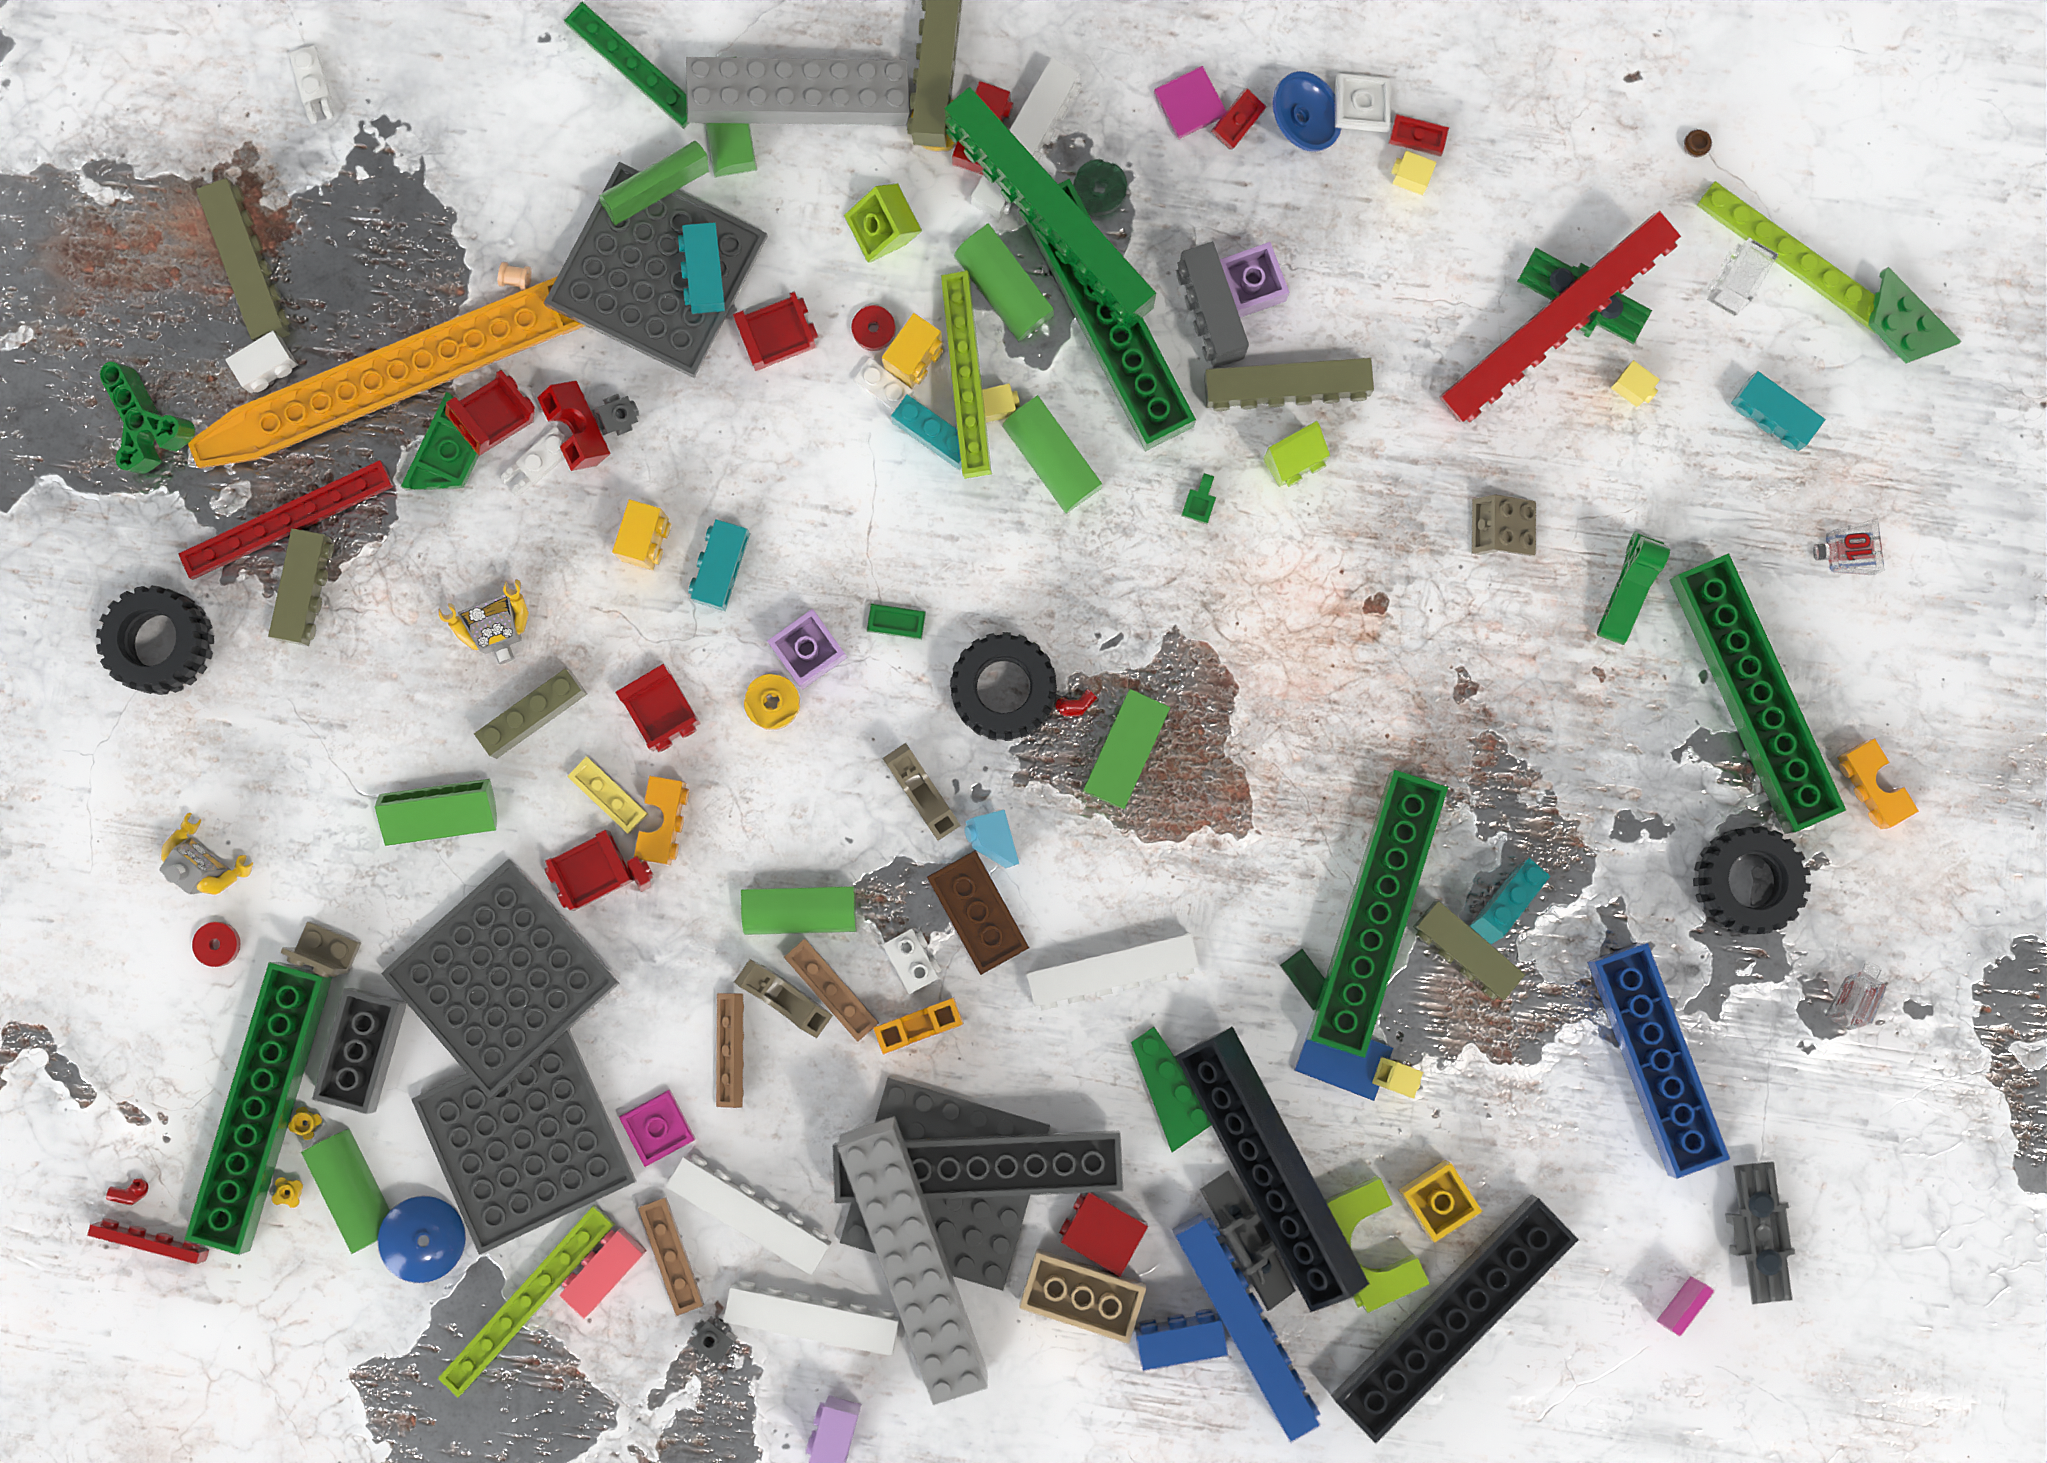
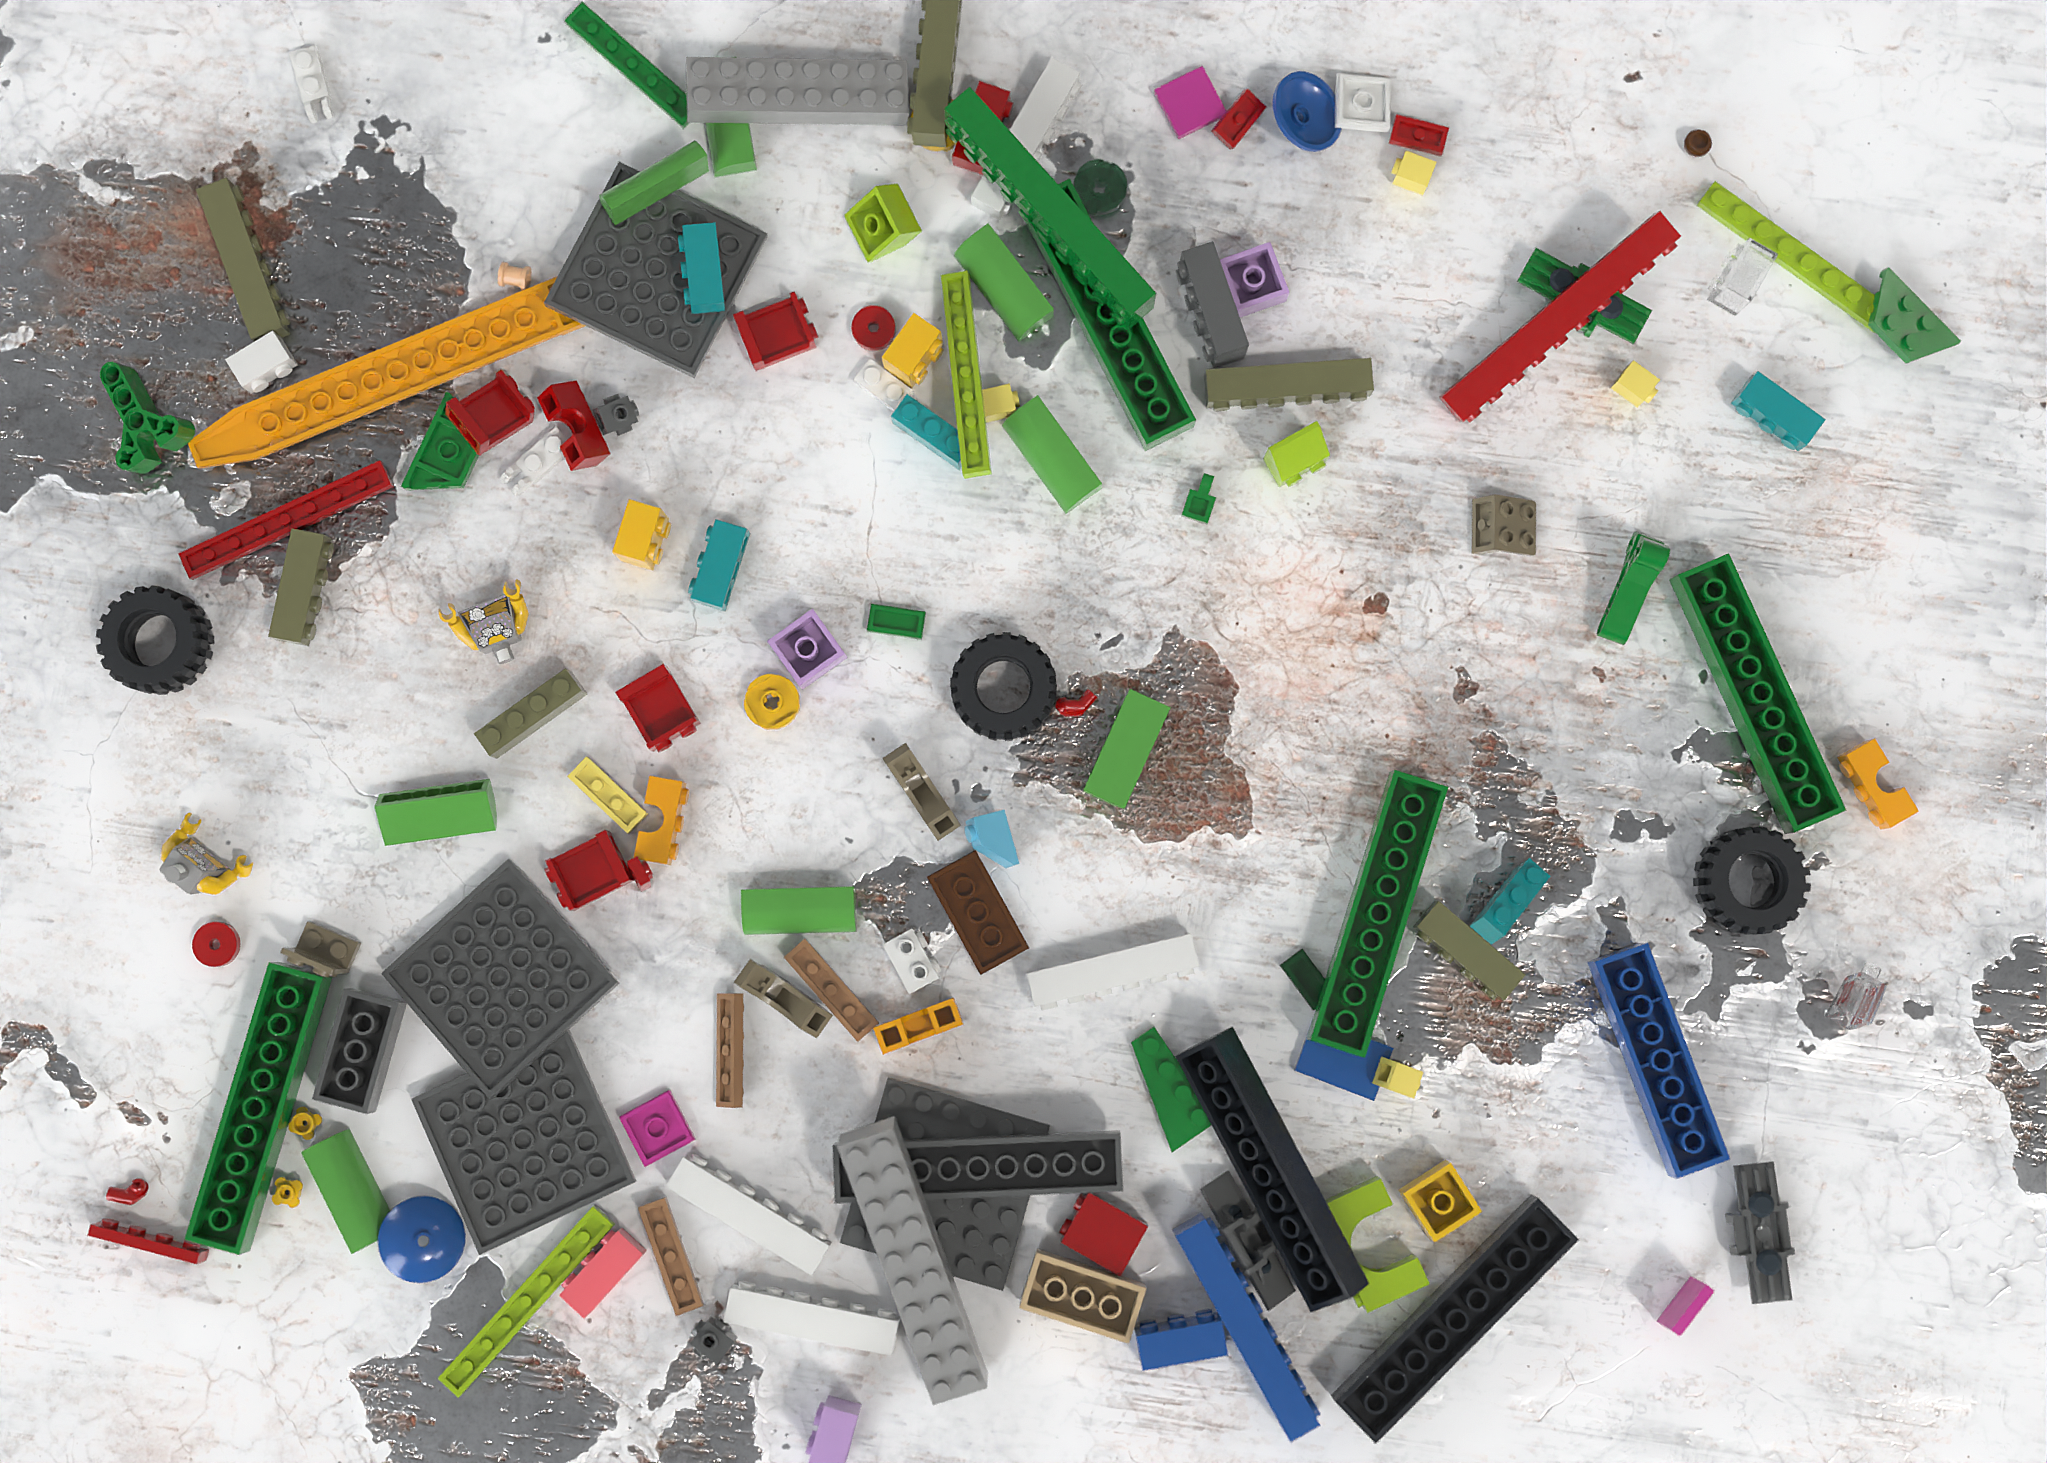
(1853, 549): clear torso -> none

